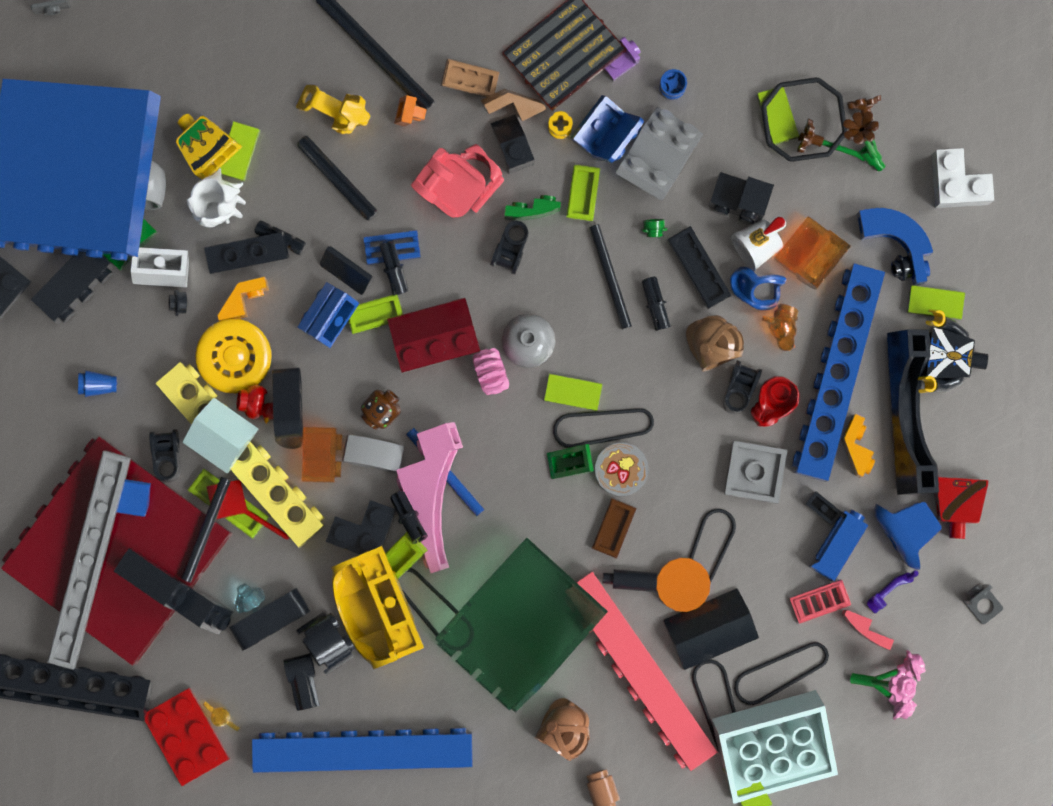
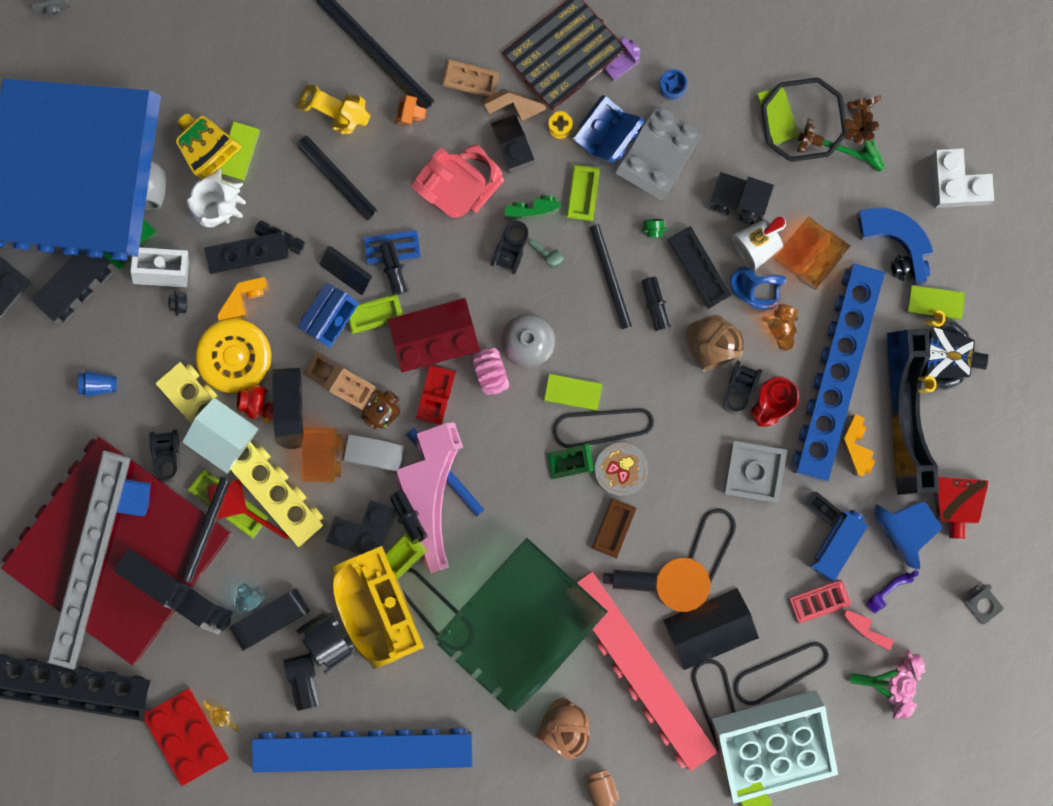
(339, 380): none -> medium nougat bracket
(436, 394): none -> red slope
(553, 259): none -> sand green hand

